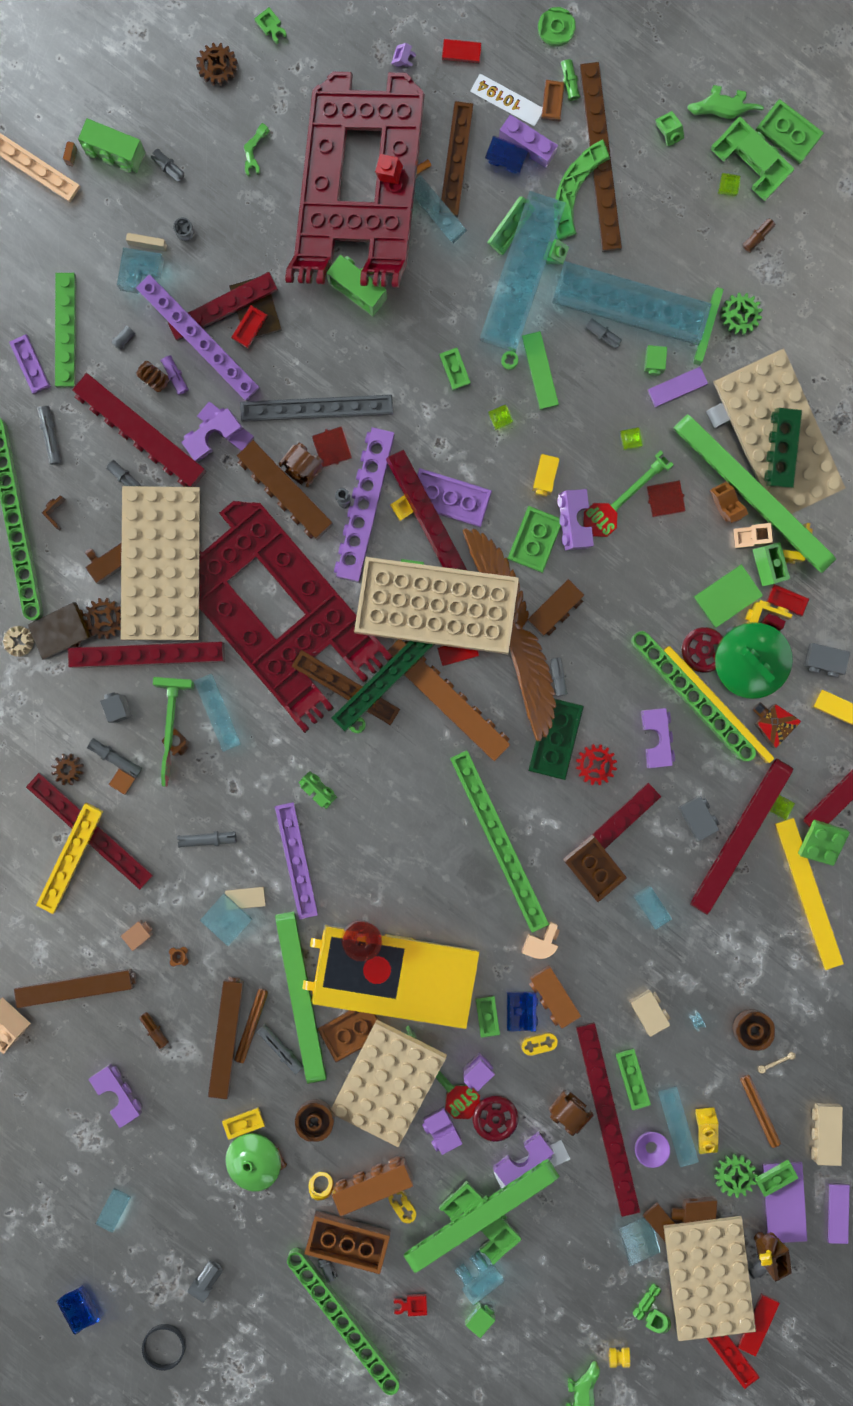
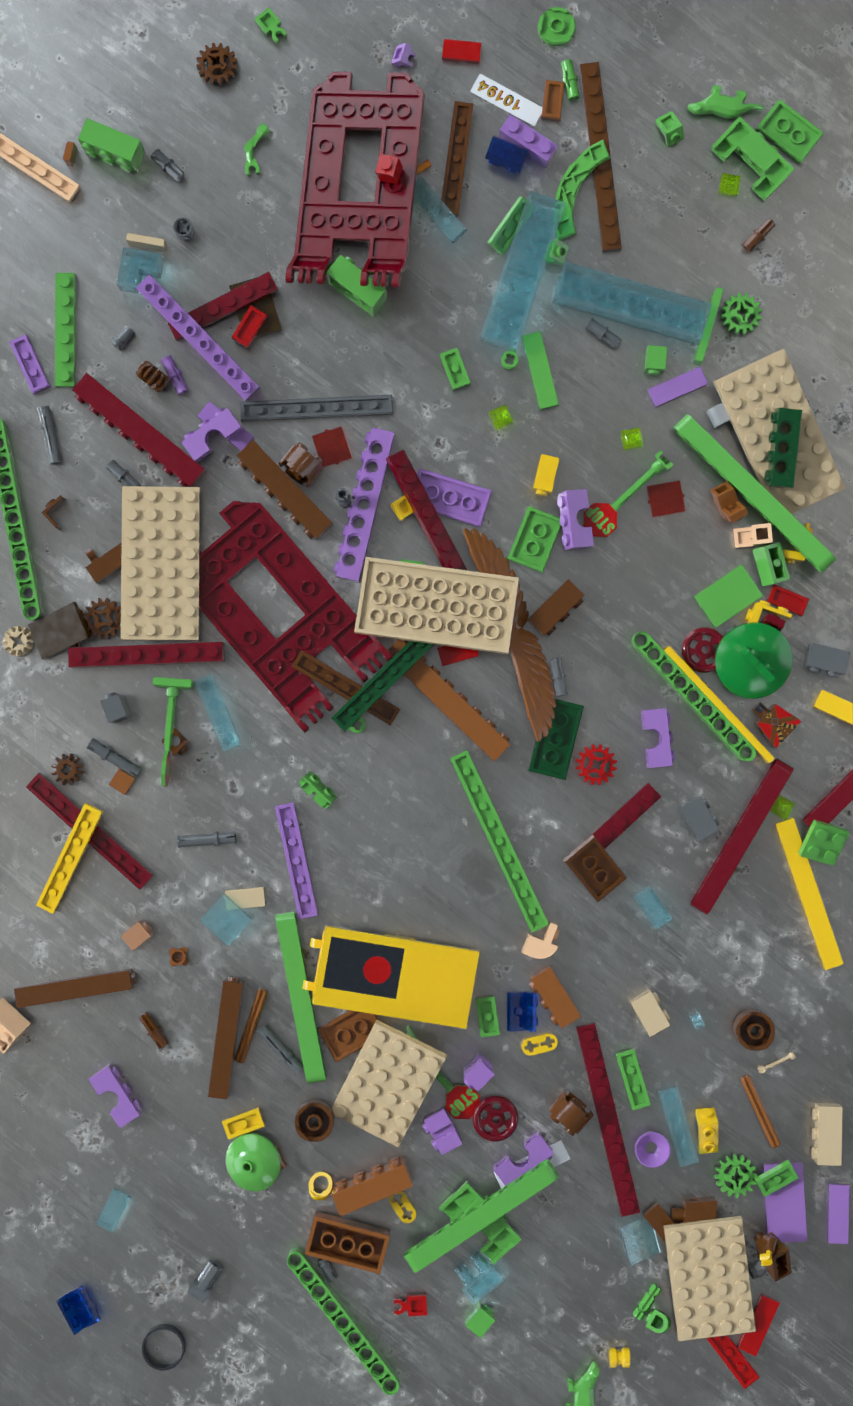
(362, 951): clear red brick -> none

